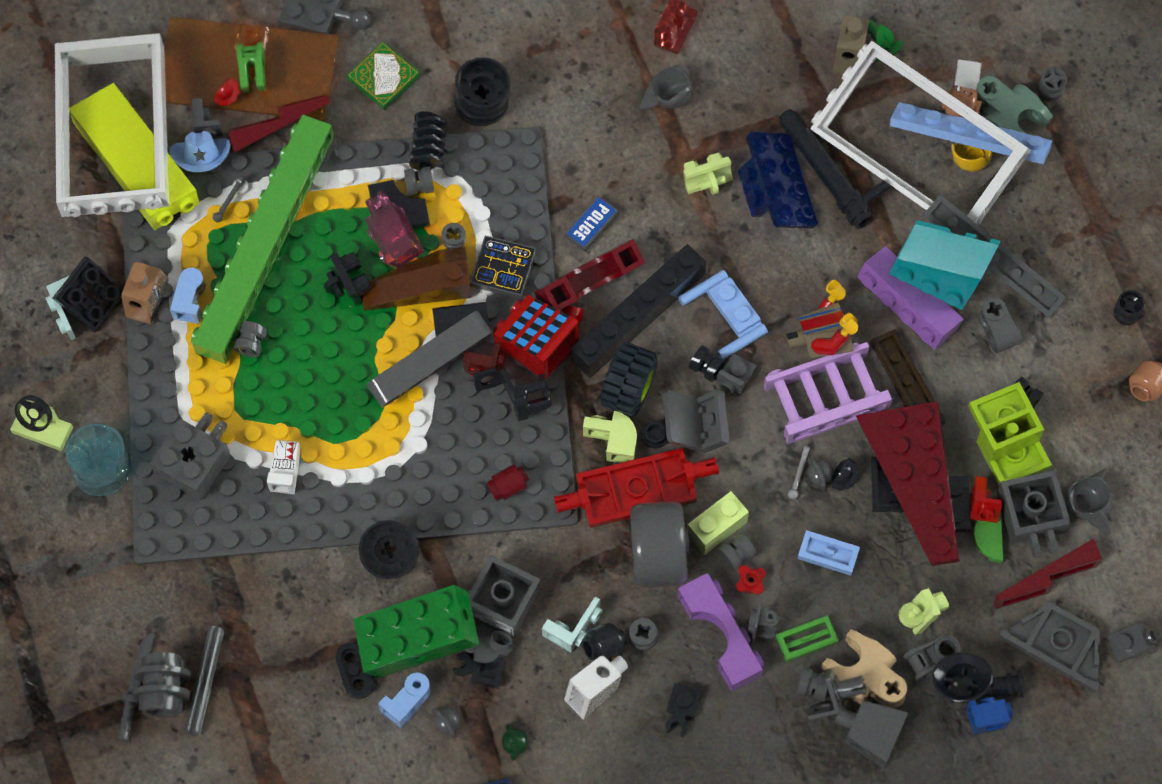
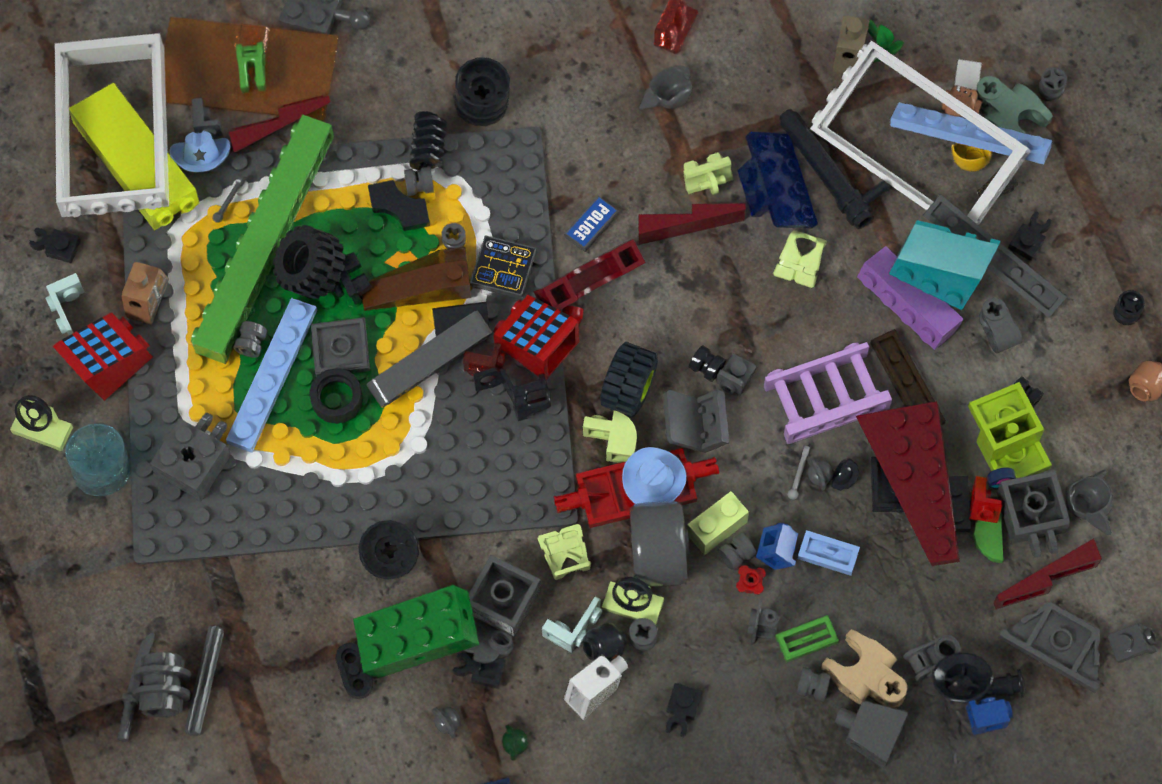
(58, 245): none -> black plate
(89, 294): black tile -> none
(105, 353): none -> red slope
(186, 296): light blue leg -> none
(227, 93): red piece -> none
(271, 375): none -> light blue plate
(284, 467): white leg -> none
(308, 262): none -> black tyre
(332, 376): none -> black tyre
(341, 346): none -> dark grey tile
(383, 75): tile -> none
(392, 231): clear pink brick -> none
(407, 701): light blue leg -> none
(508, 482): dark red brick -> none
(563, 545): none -> yellowish green piece
(632, 599): none -> piece
(638, 310): black brick -> none
(653, 476): none -> light blue hat
(654, 435): black plate -> none
(702, 217): none -> dark red slope
(704, 602): medium lavender arch -> none
(733, 308): light blue plate -> none
(777, 546): none -> blue brick
(797, 266): none -> yellowish green piece
(826, 329): torso -> none
(838, 691): dark grey bracket -> none
(923, 610): yellowish green hips -> none
(1002, 474): none -> dark blue tile
(1029, 239): none -> black plate

